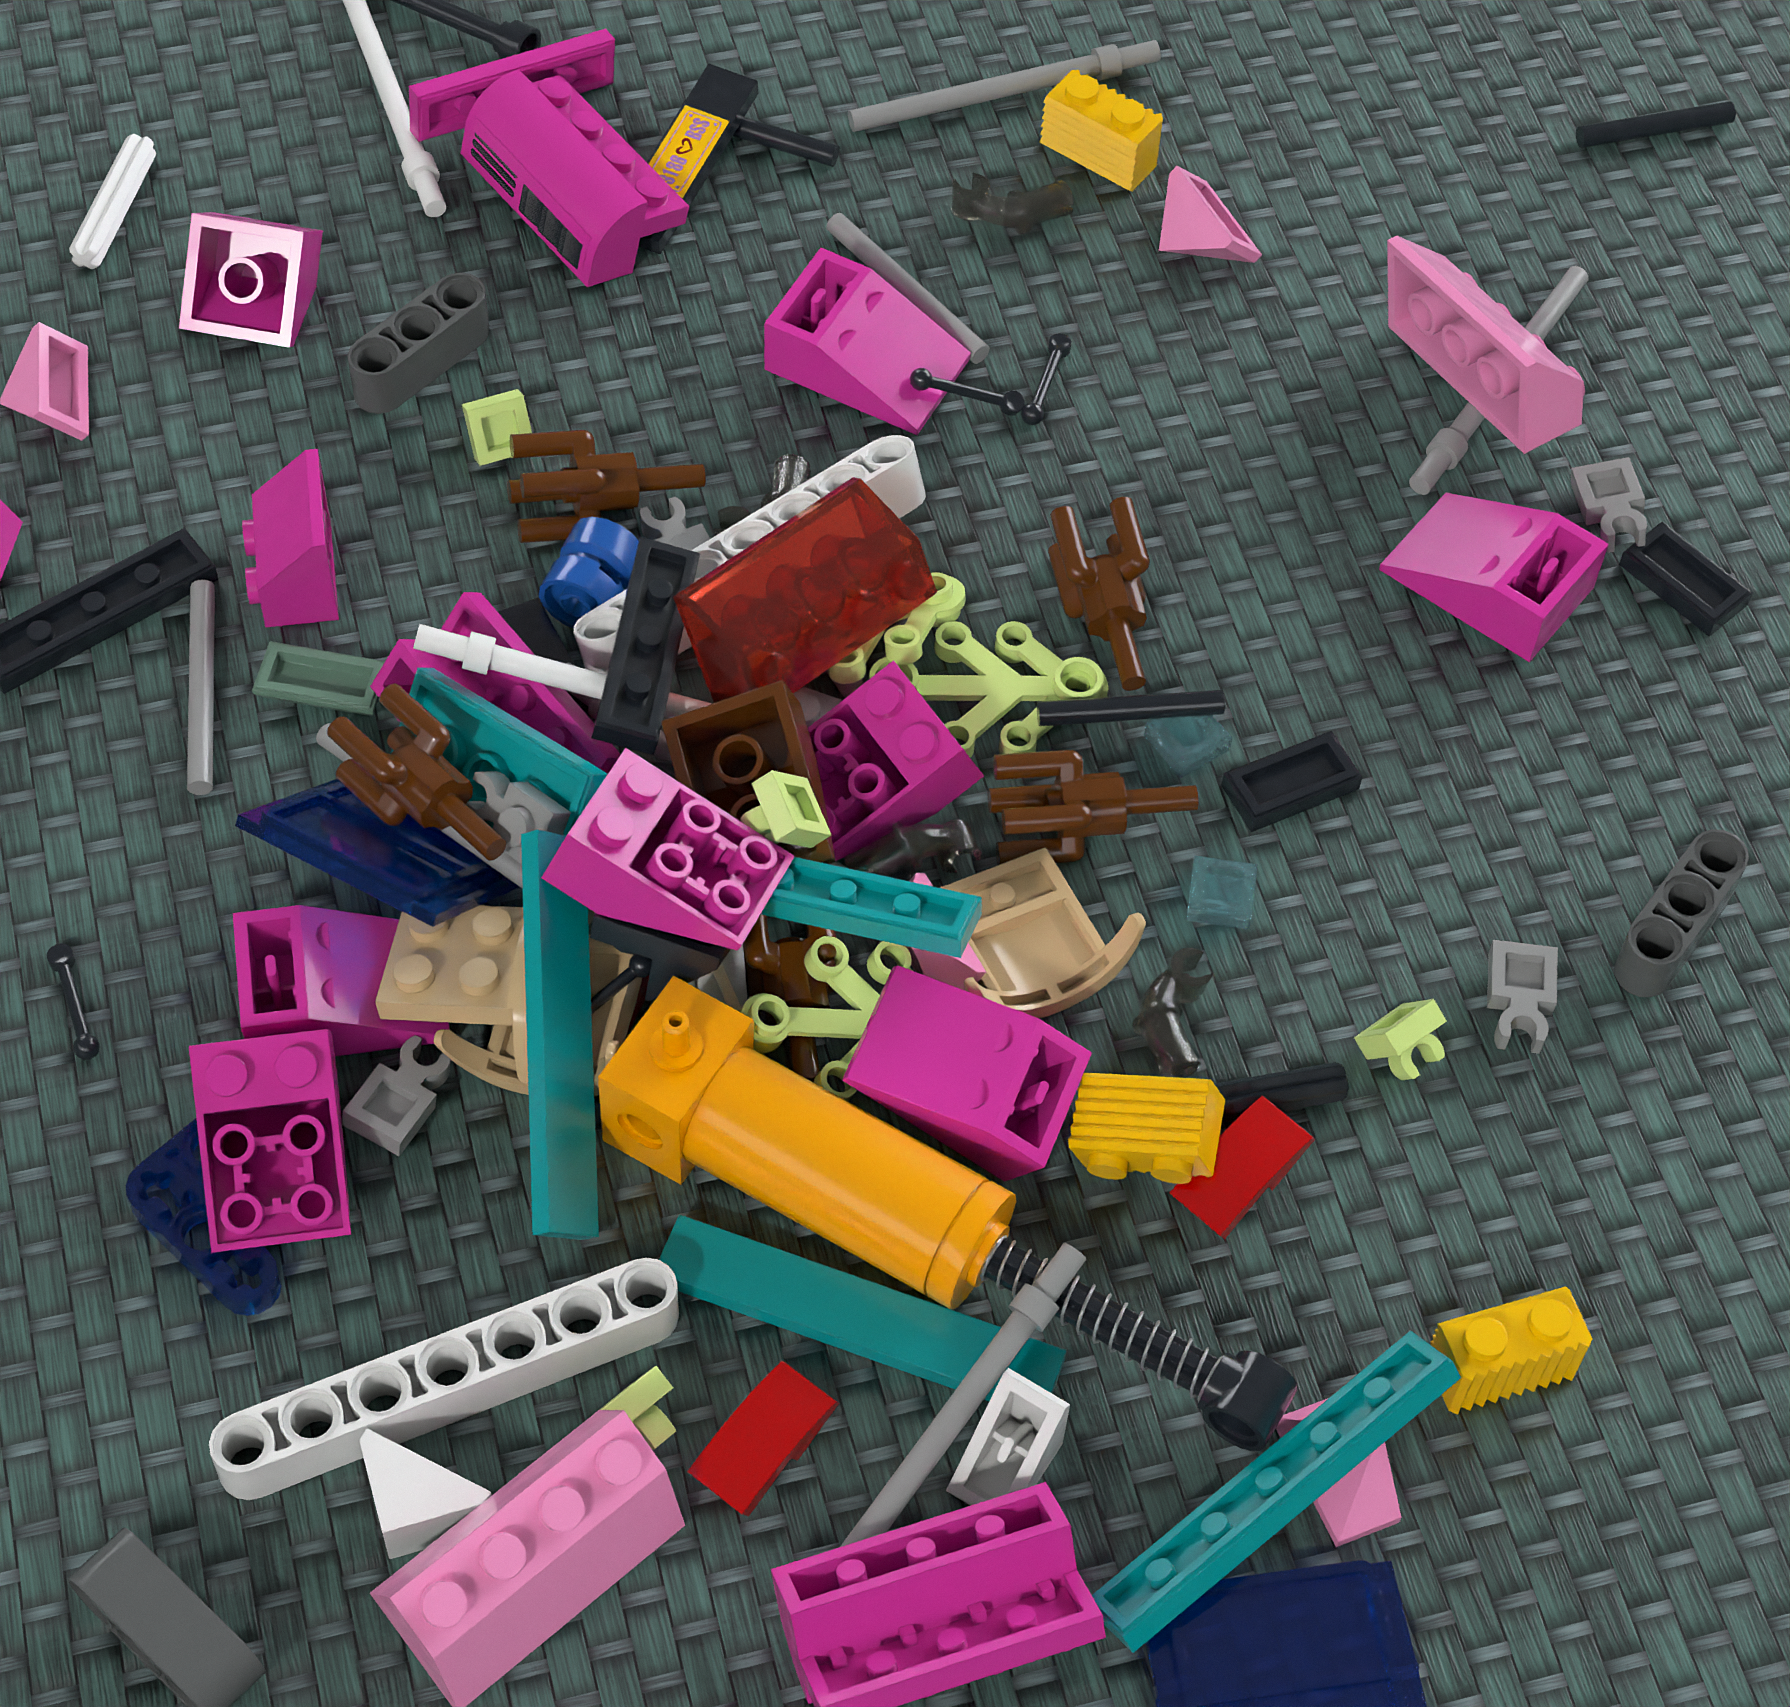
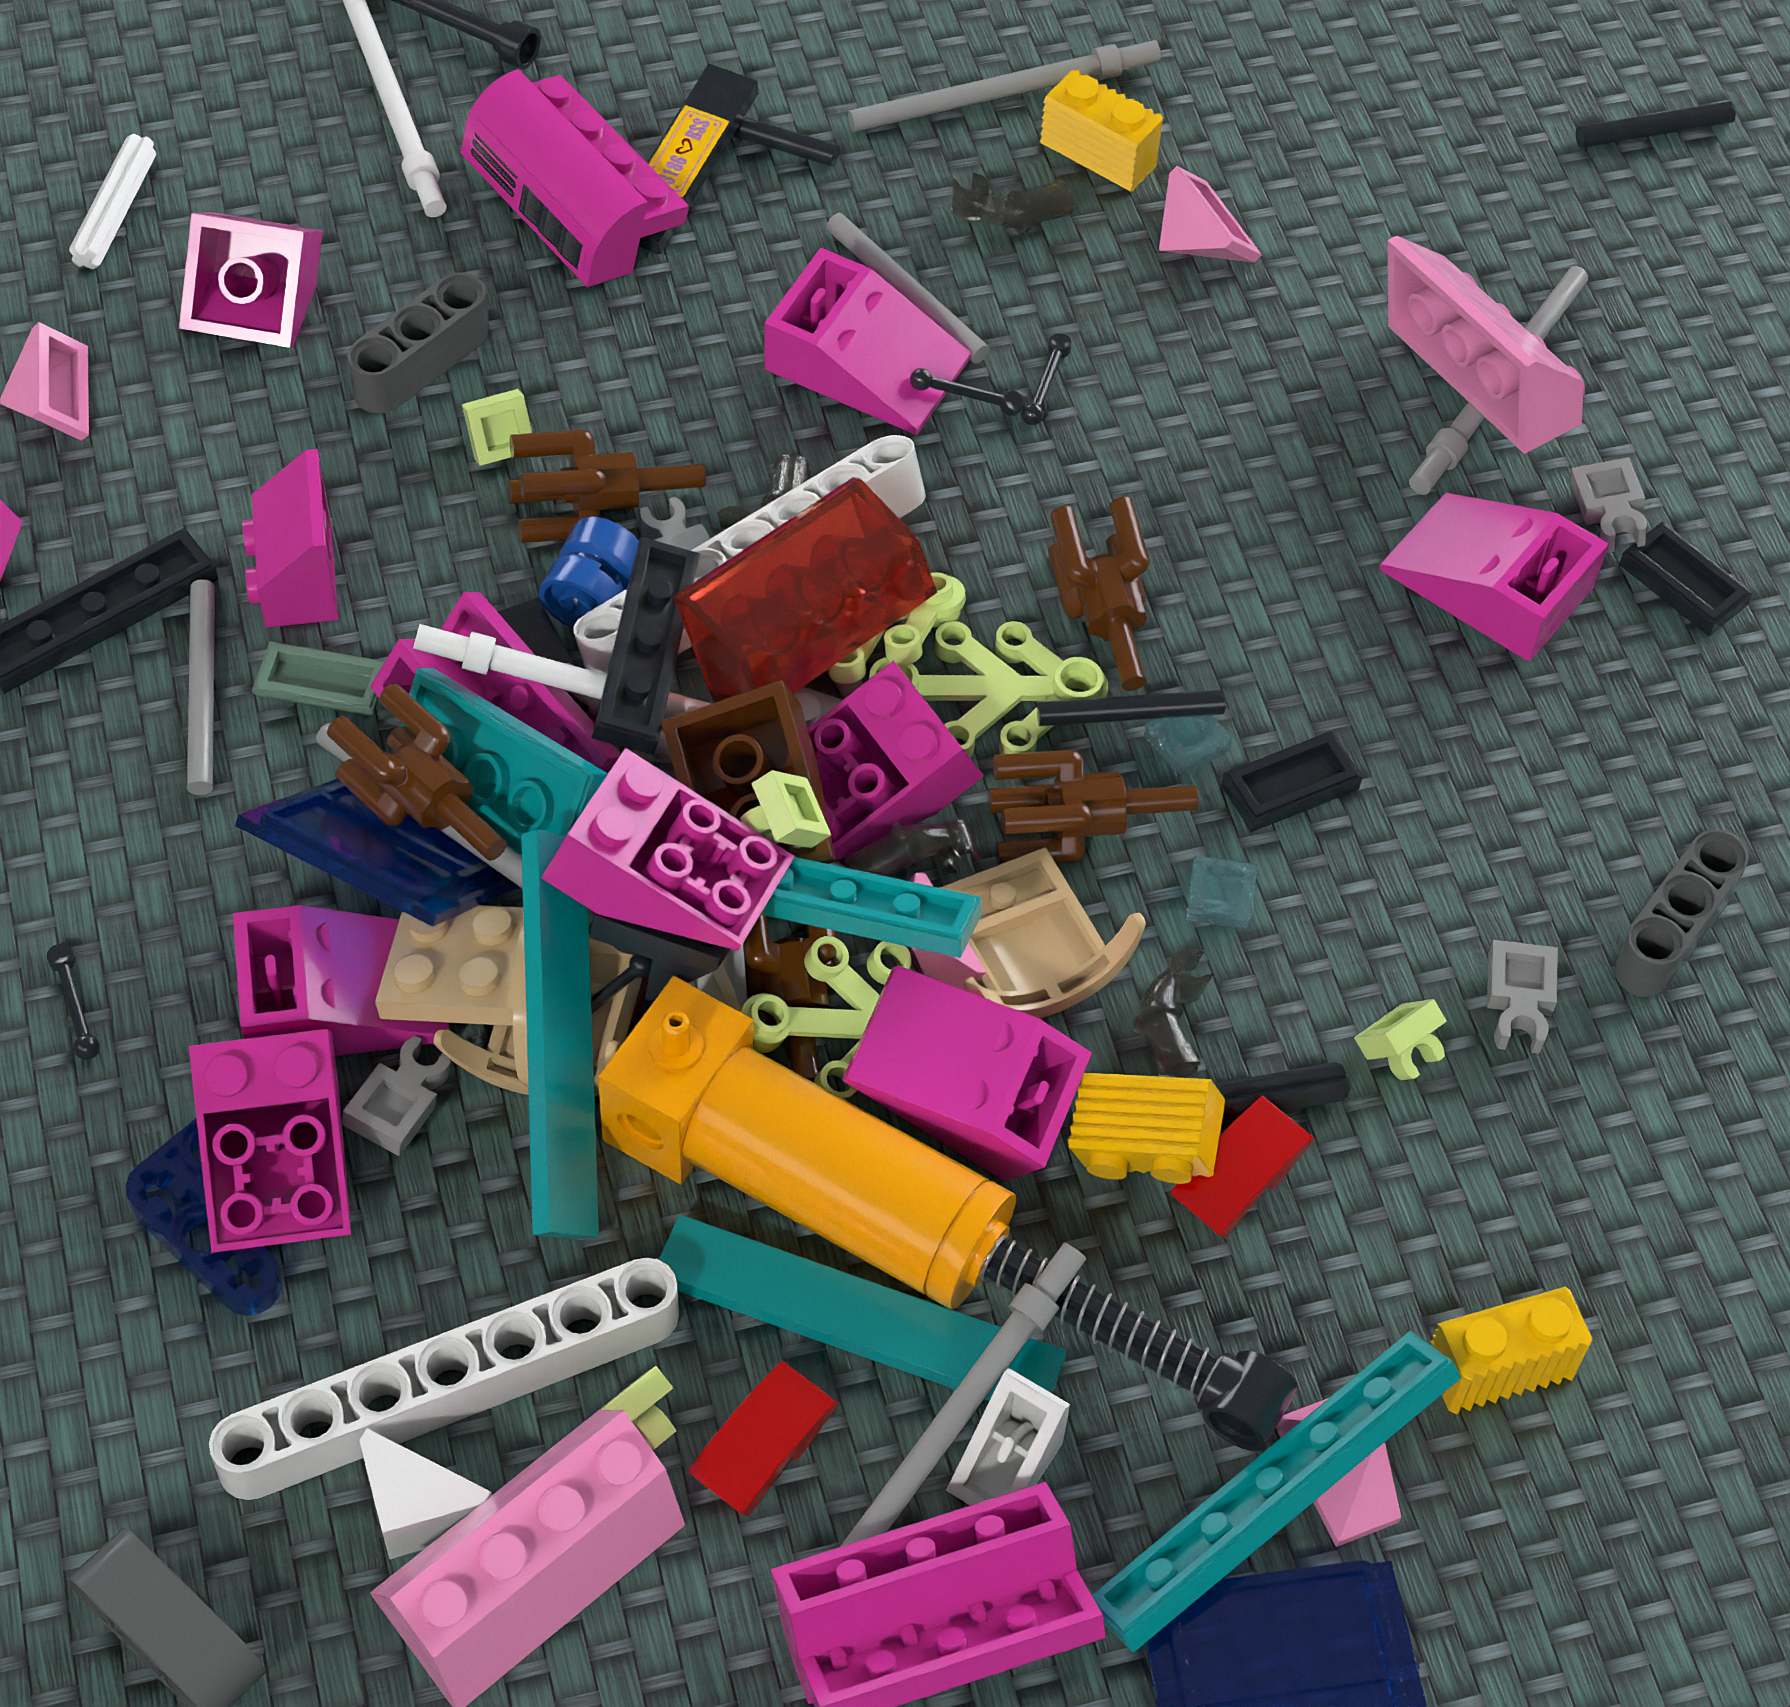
(445, 101): dark pink tile -> none
(517, 810): light grey plate -> none

